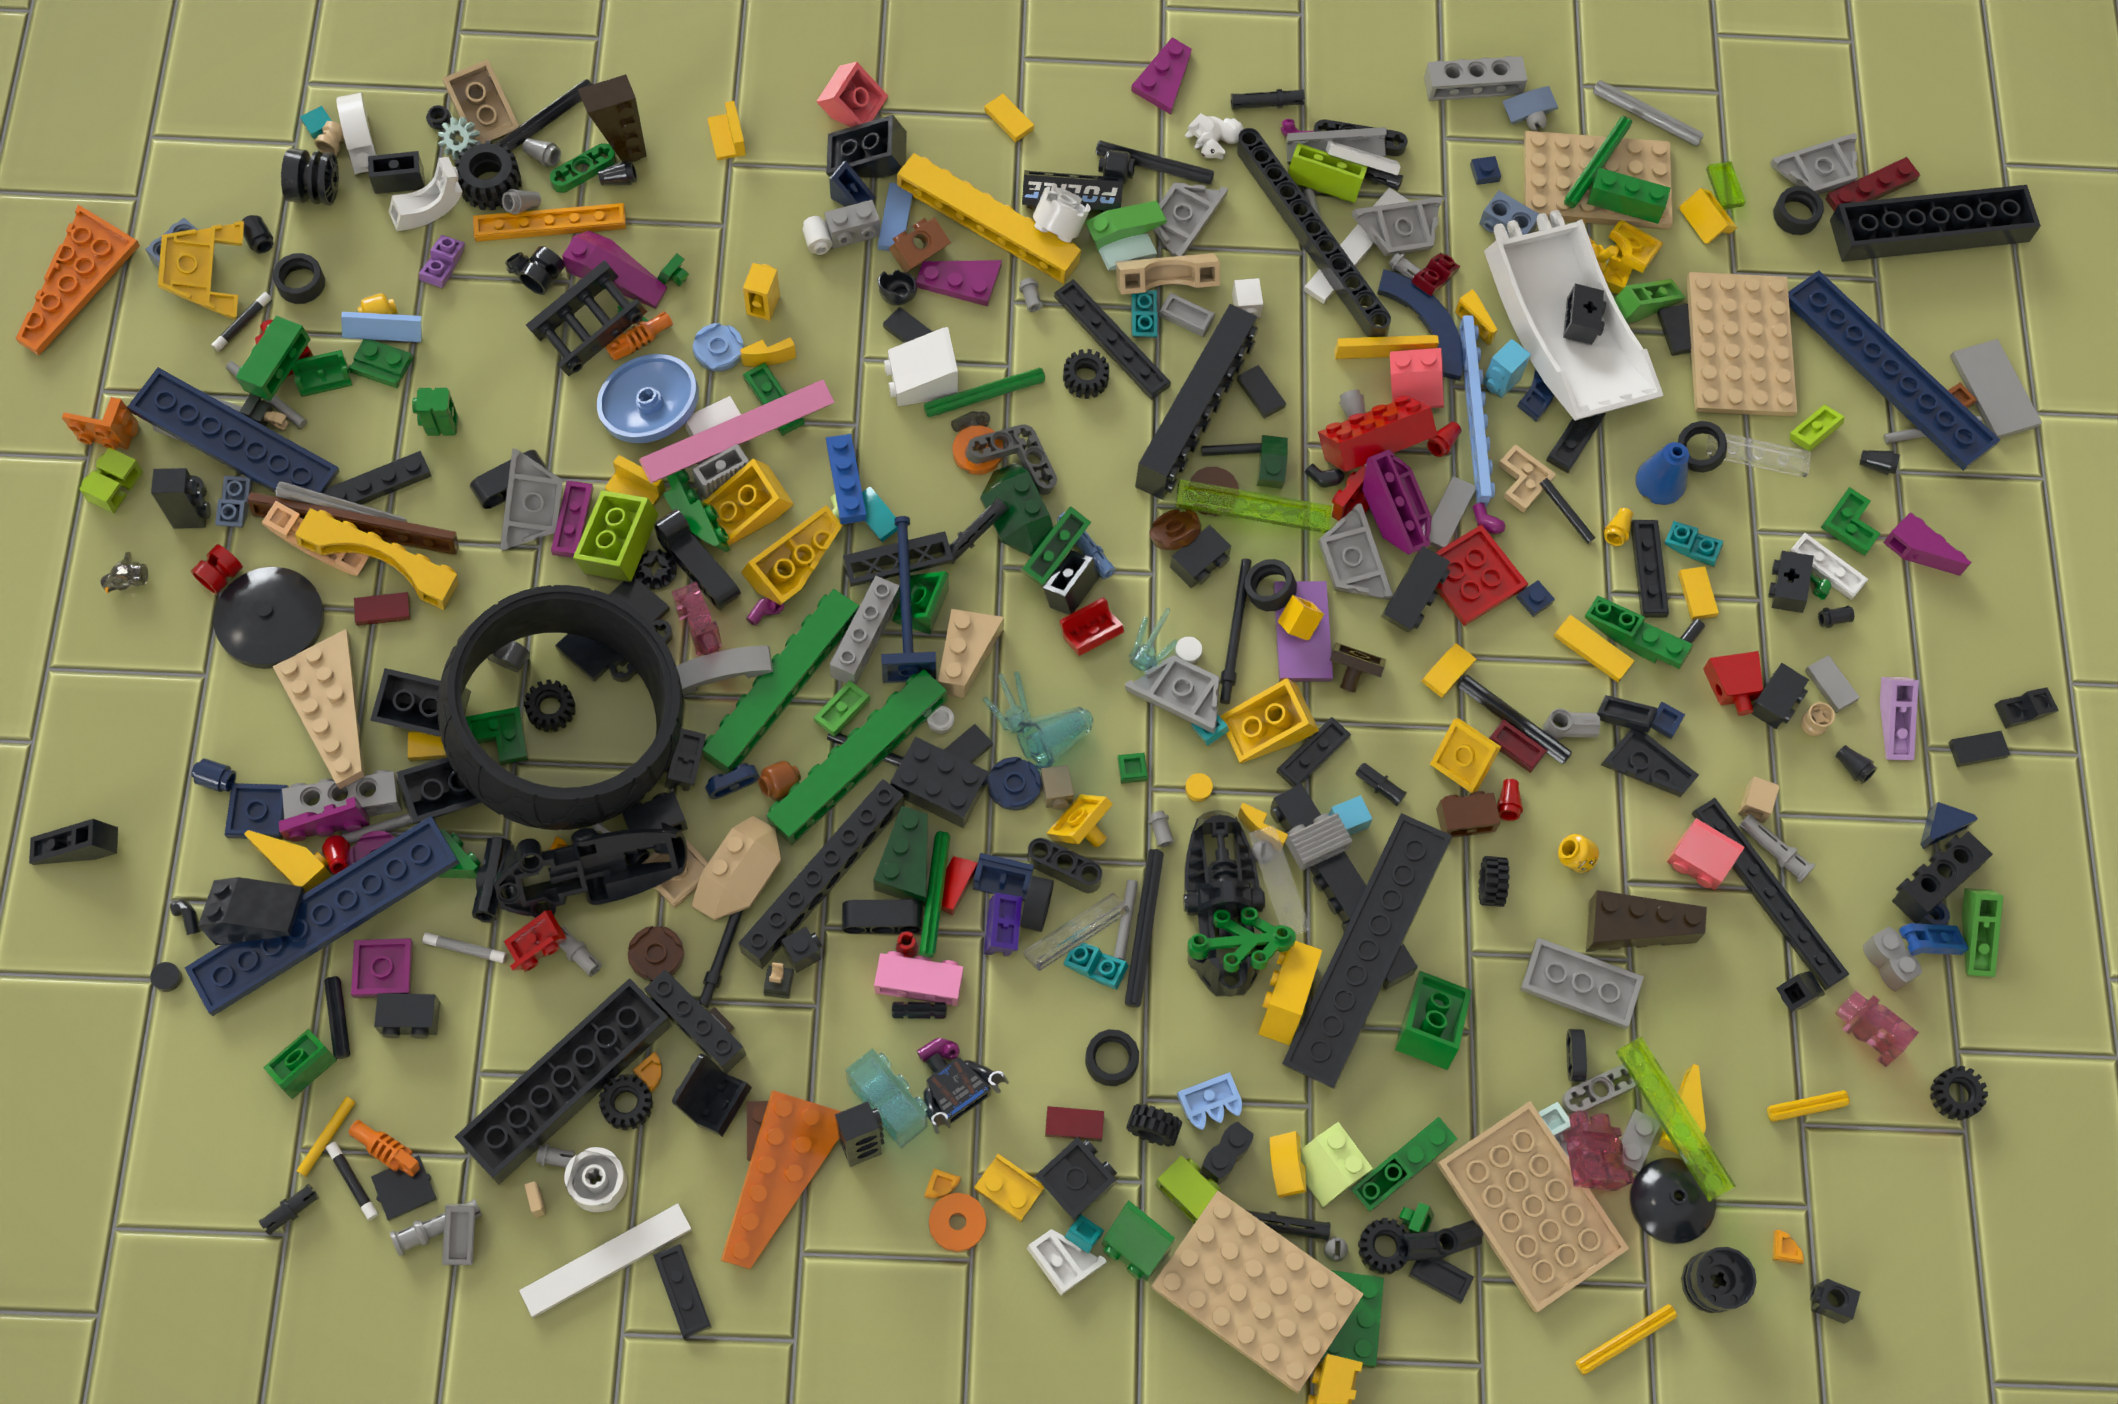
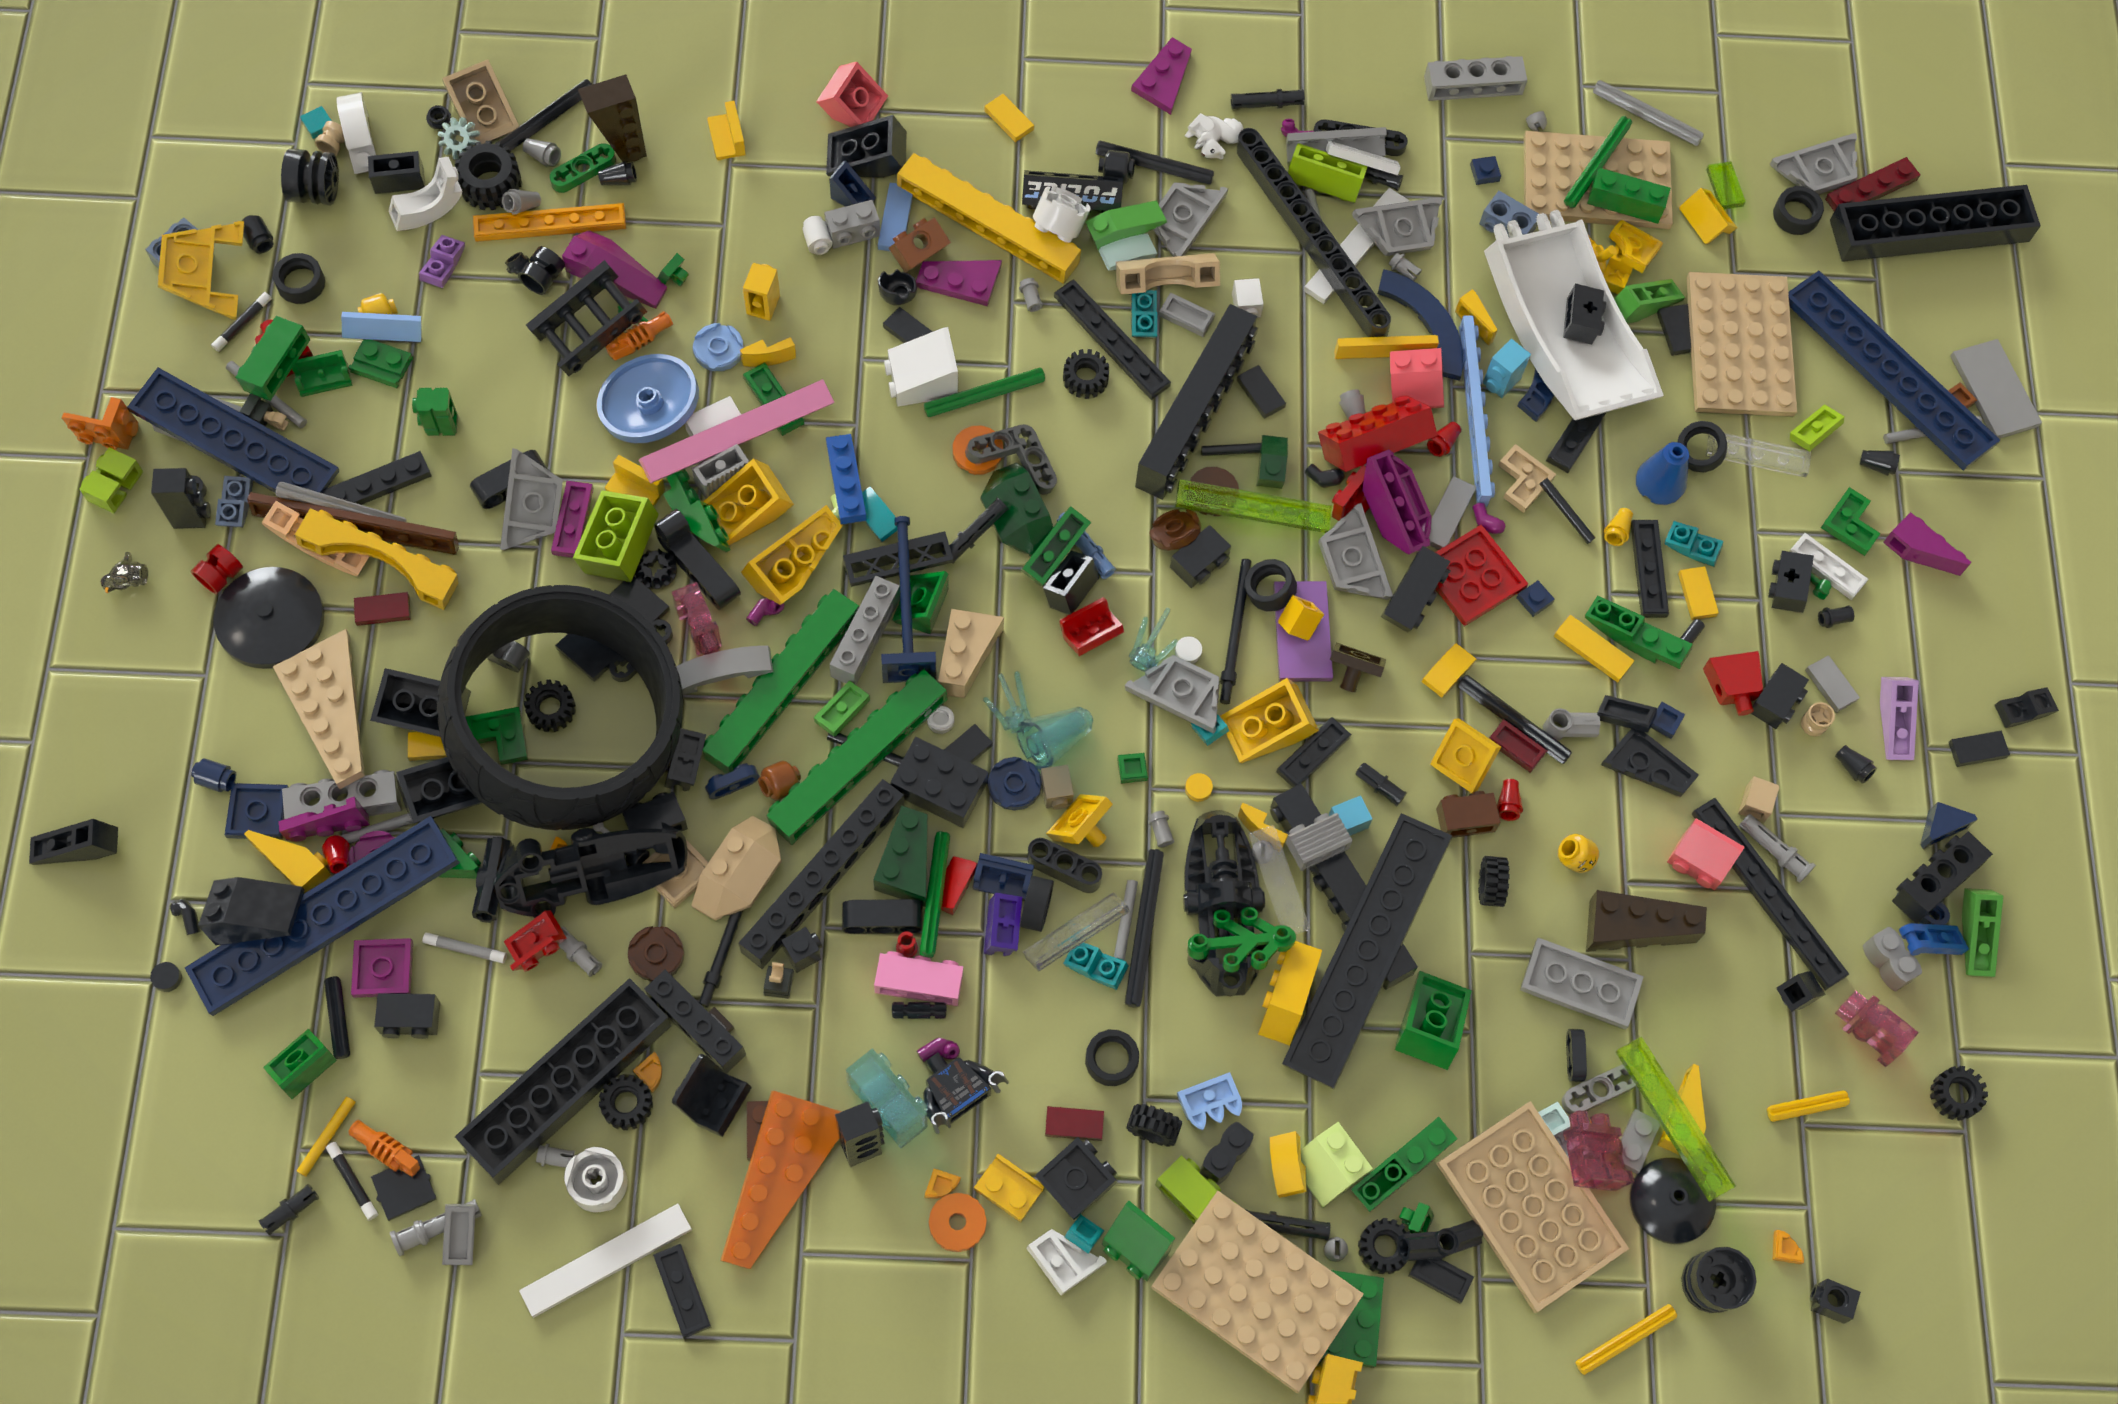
(76, 273): orange wing -> none
(535, 1199): tan tile -> none
(970, 419): clear smoke arm -> none
(1436, 274): dark red slope -> none
(1527, 103): sand blue slope -> none

